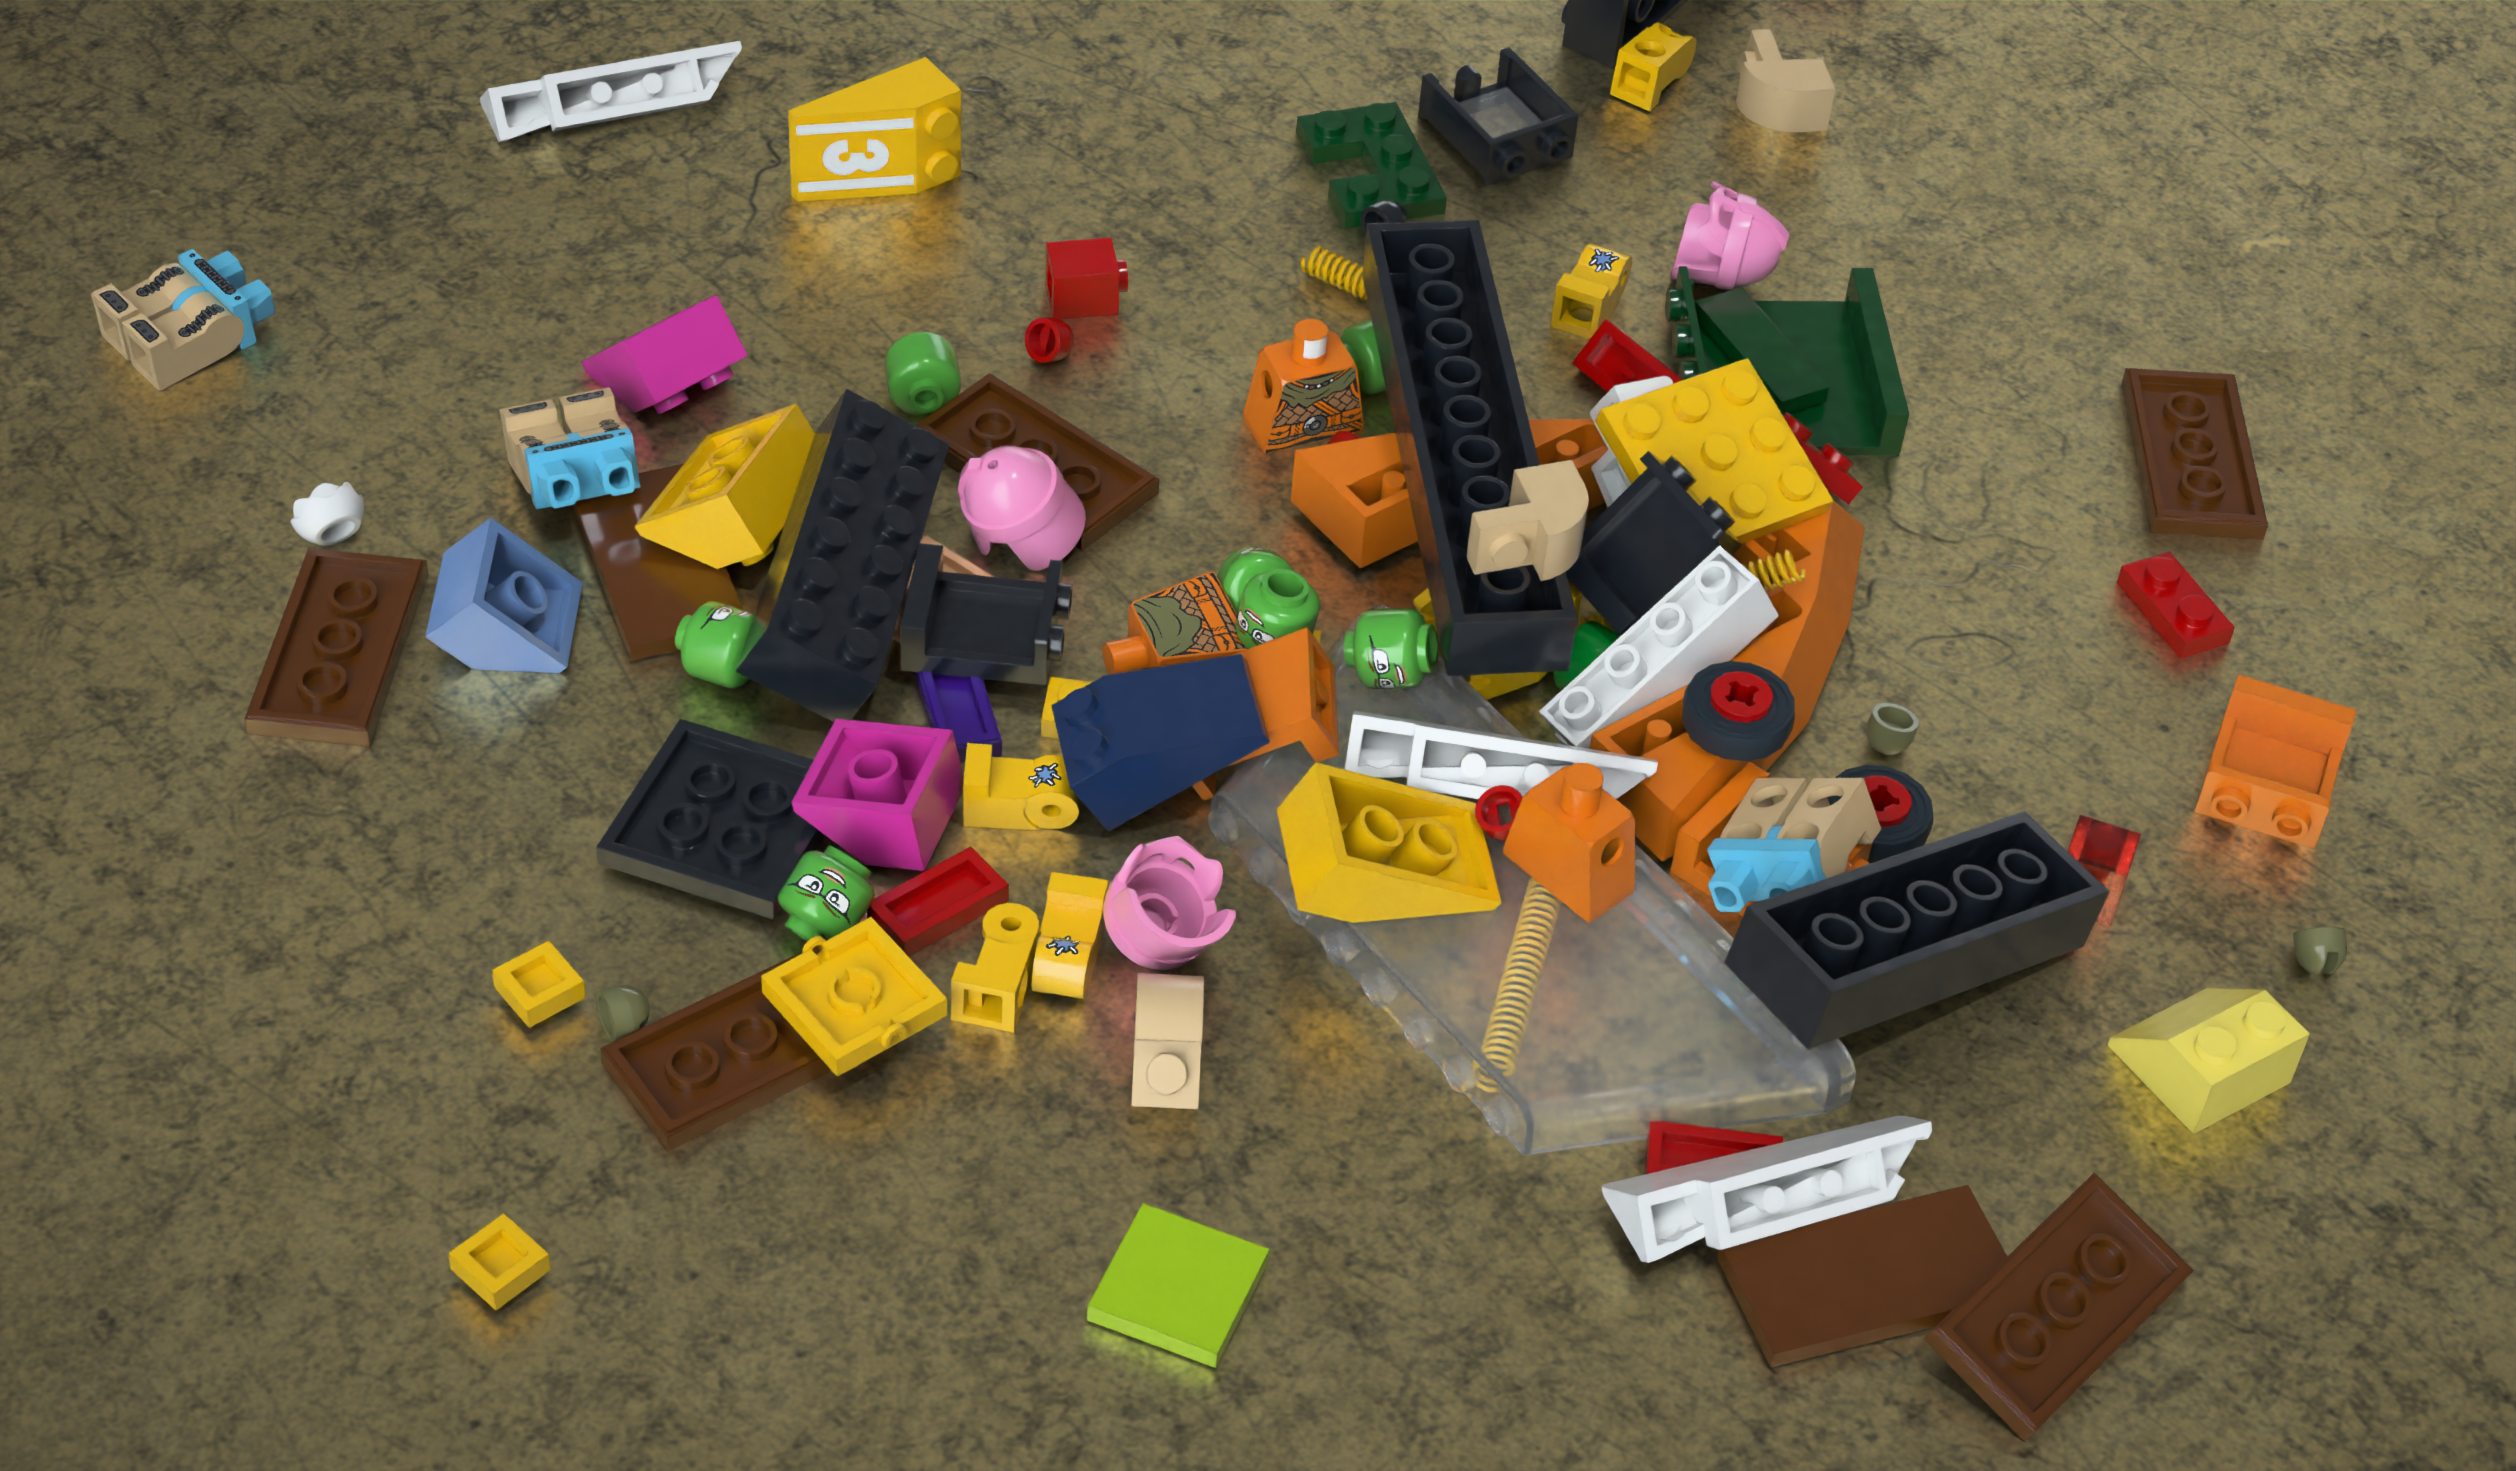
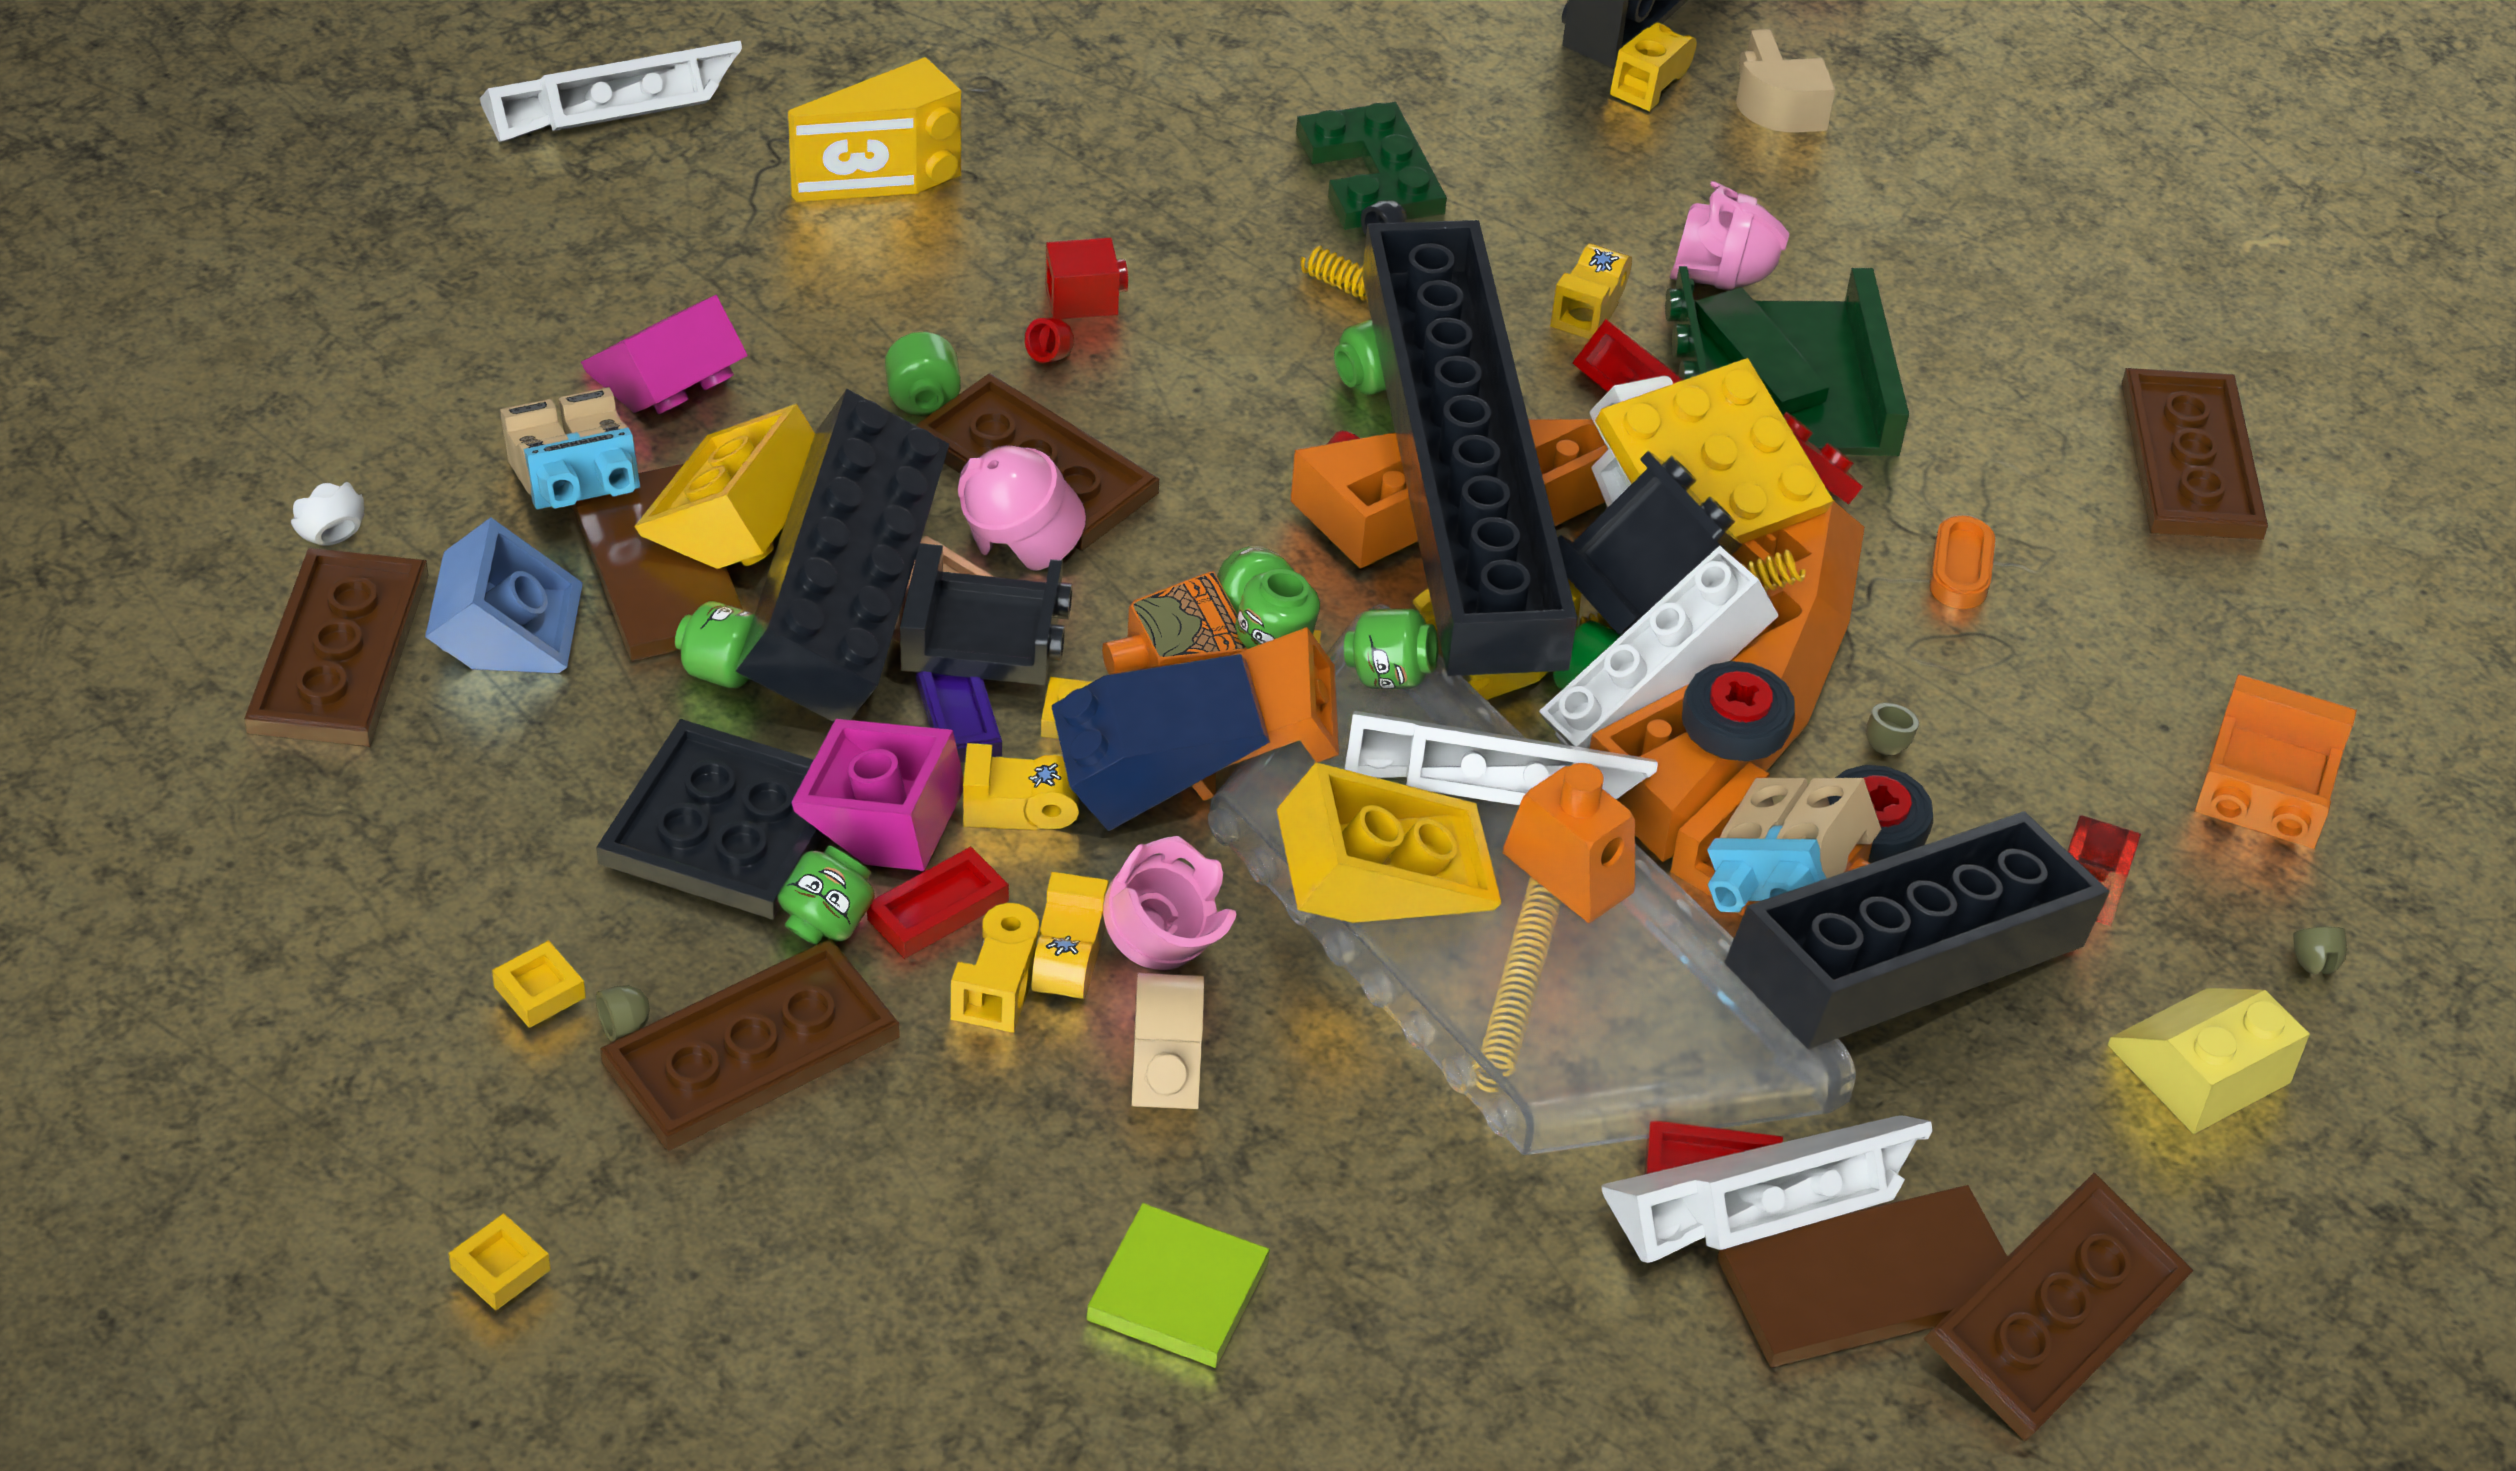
(183, 316): tan hips -> none
(853, 995): yellow plate -> none
(1303, 390): torso -> none
(1489, 814): red hinge -> none
(1504, 125): black window -> none
(1537, 528): tan brick -> none
(1962, 562): none -> orange tile
(2175, 605): red plate -> none

